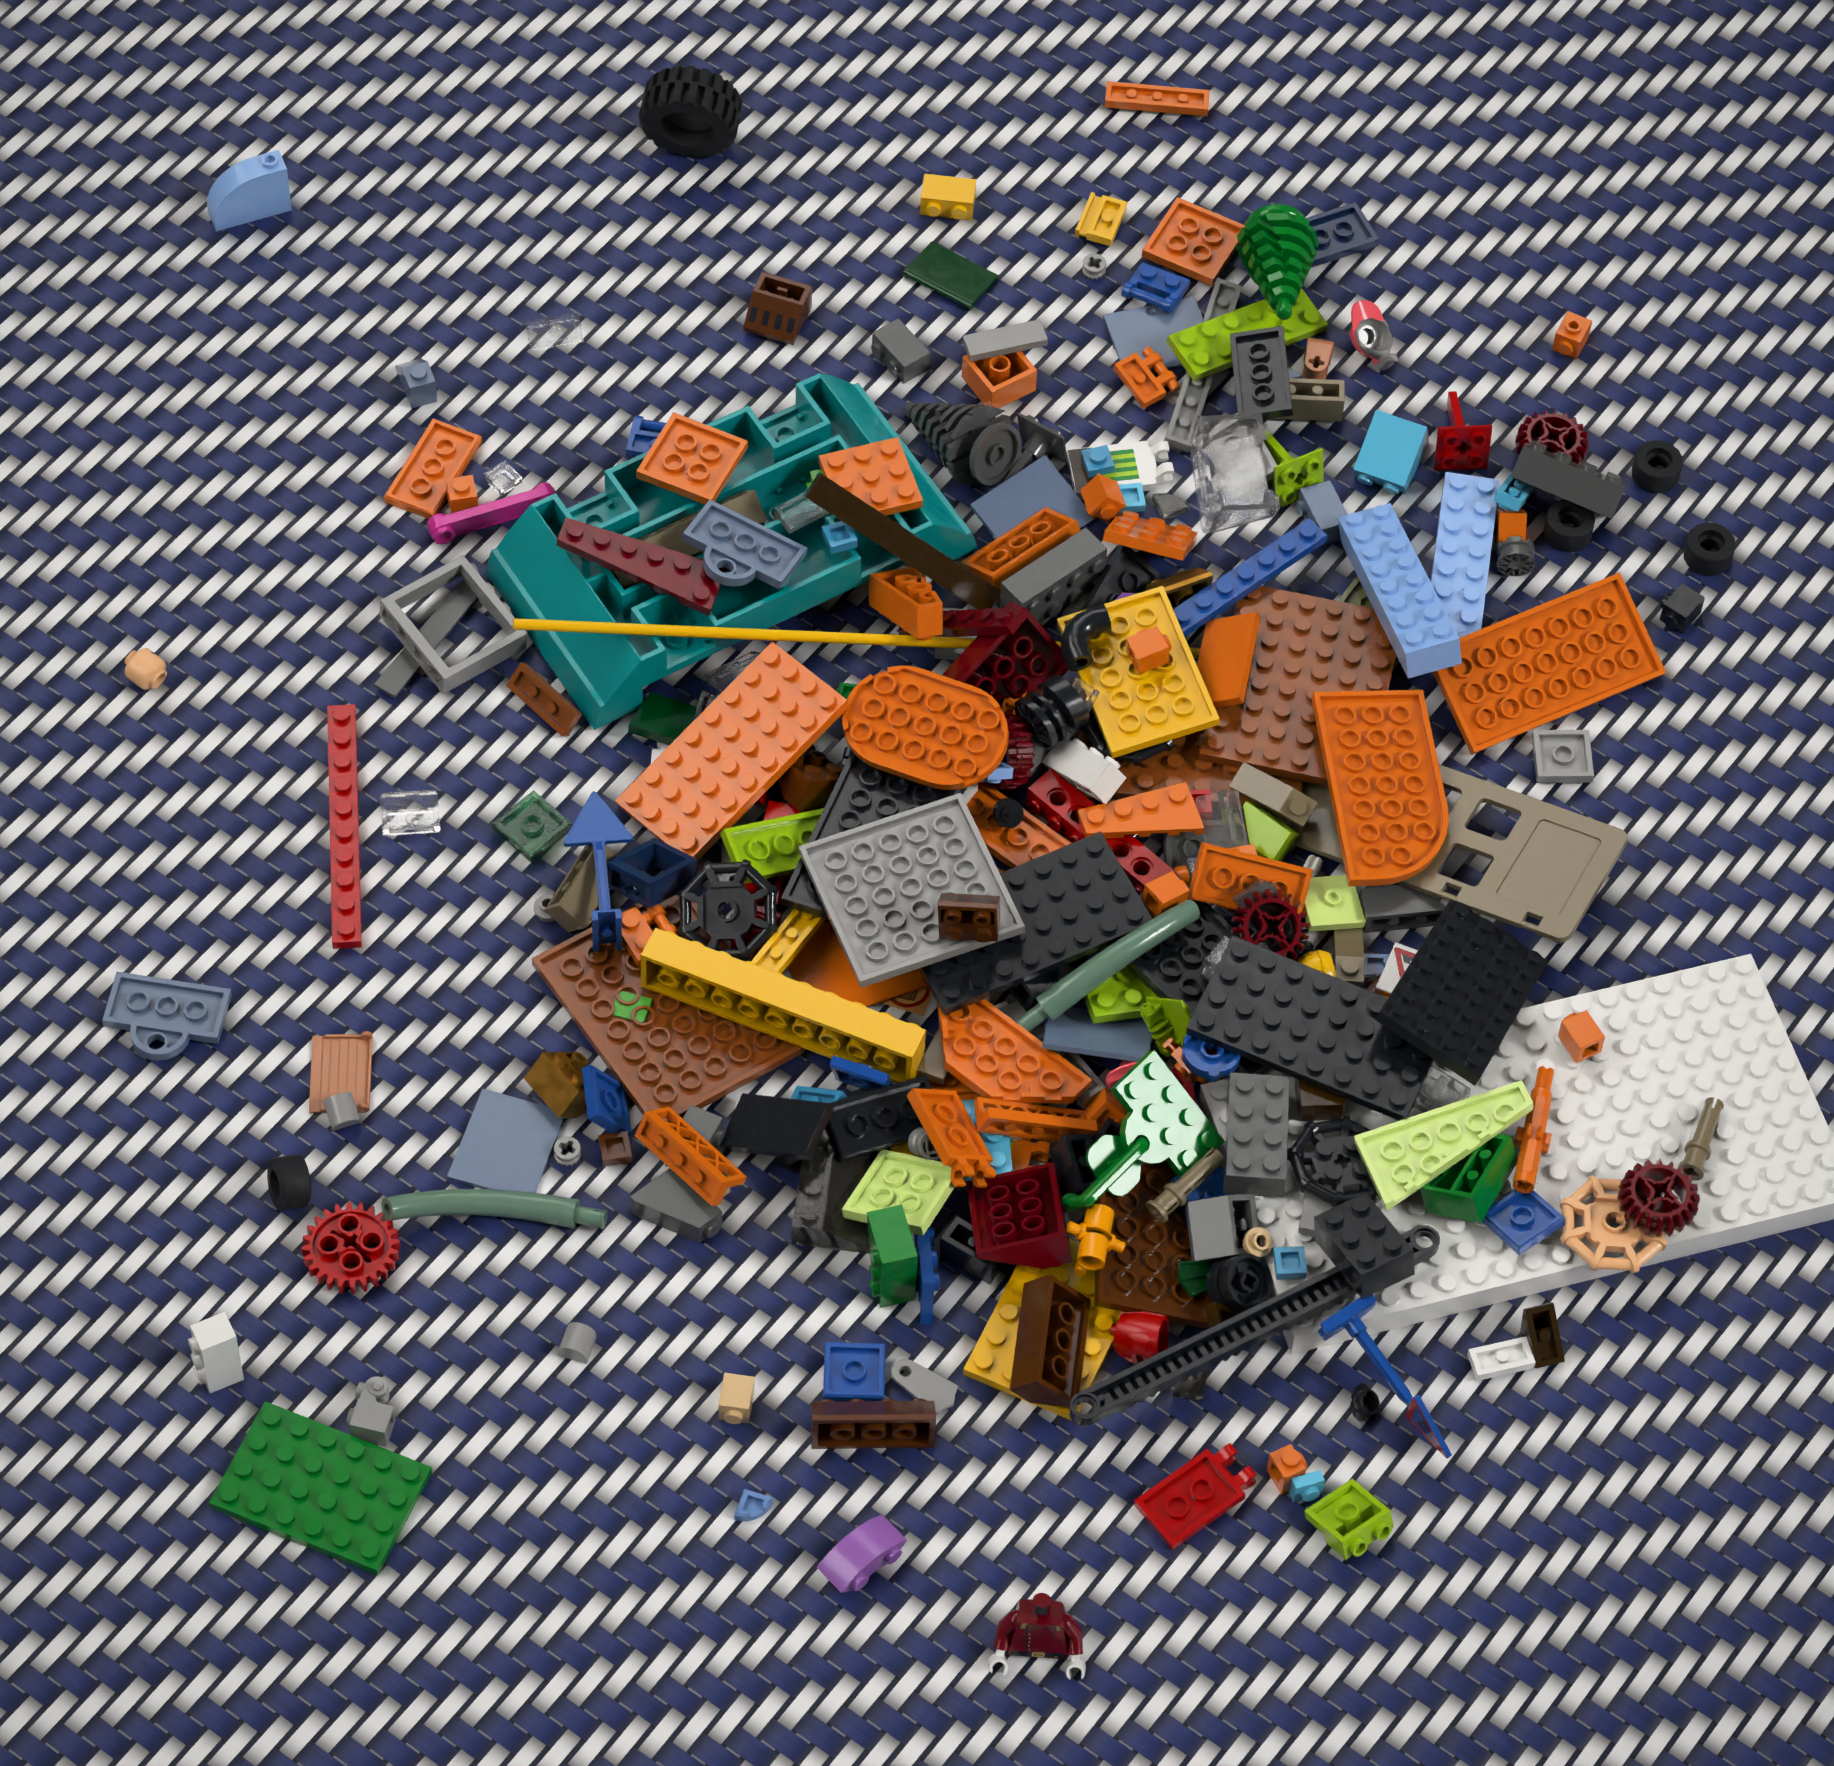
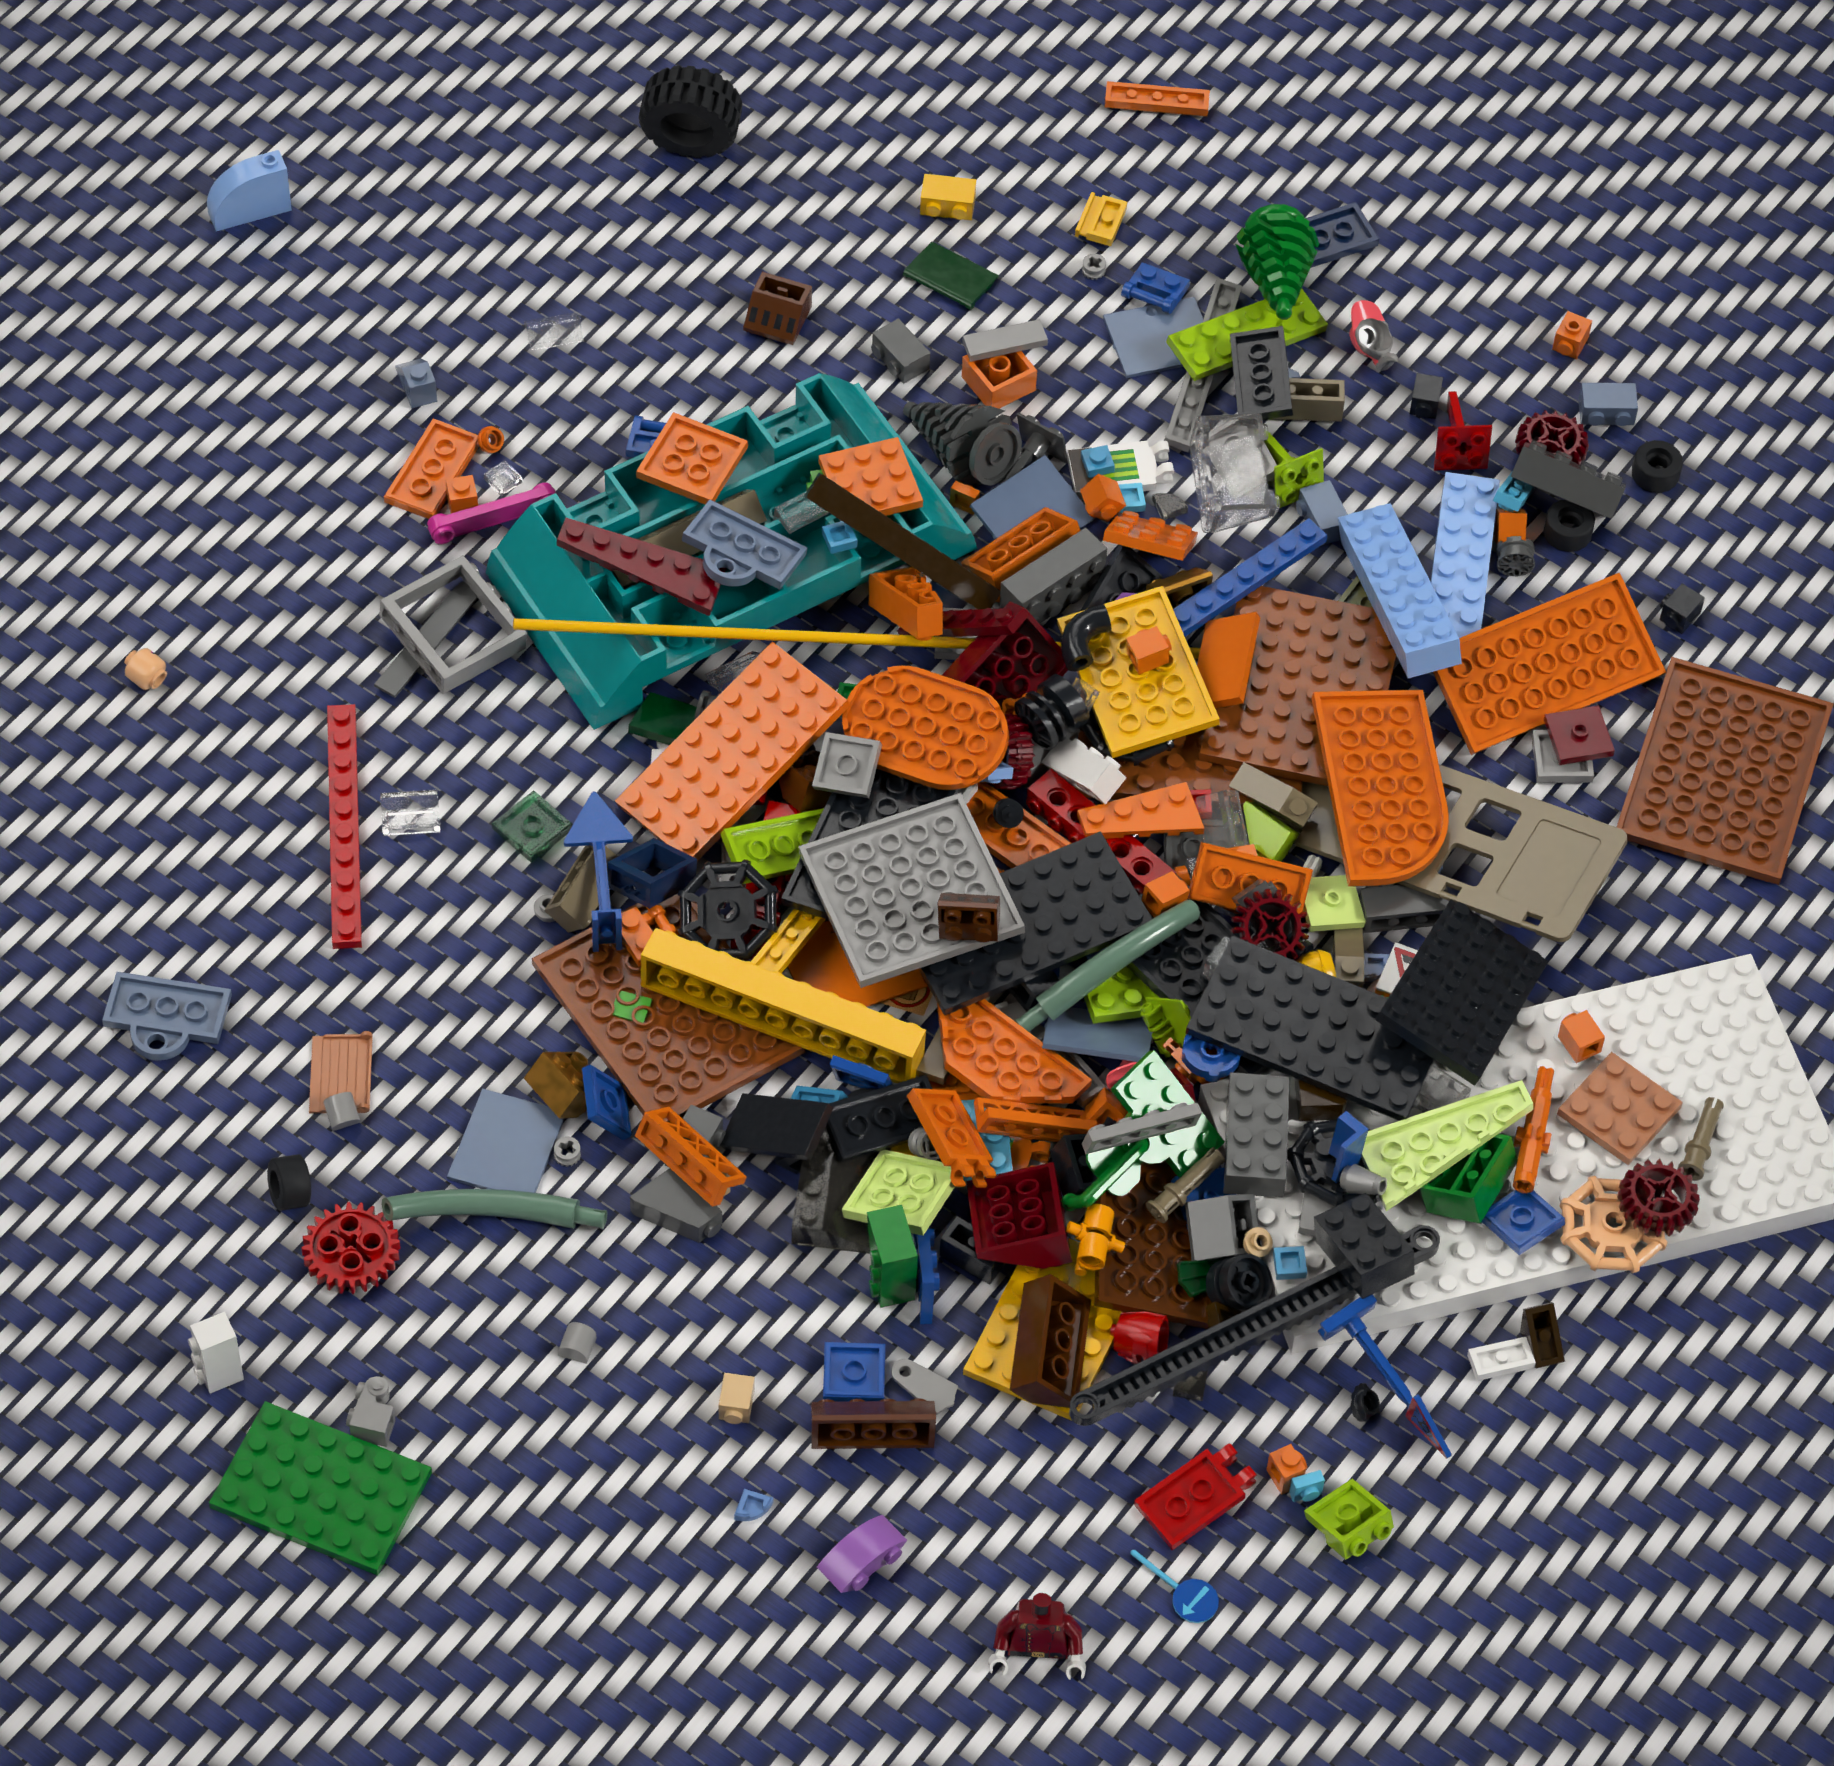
(495, 436): none -> orange plate
(544, 699): dark orange plate -> none
(615, 1148): reddish brown plate -> none
(847, 765): none -> light grey plate
(962, 496): none -> orange plate
(1140, 380): orange plate -> none
(1150, 1125): none -> light grey plate
(1192, 1599): none -> blue piece
(1193, 241): orange plate -> none
(1317, 358): nougat piece -> none
(1347, 1143): none -> blue panel
(1360, 1180): none -> light grey cone
(1391, 452): medium azure slope -> none
(1426, 395): none -> black brick
(1579, 735): none -> dark red plate
(1608, 404): none -> sand blue brick
(1619, 1108): none -> nougat plate
(1712, 536): black tyre -> none
(1724, 770): none -> dark orange plate

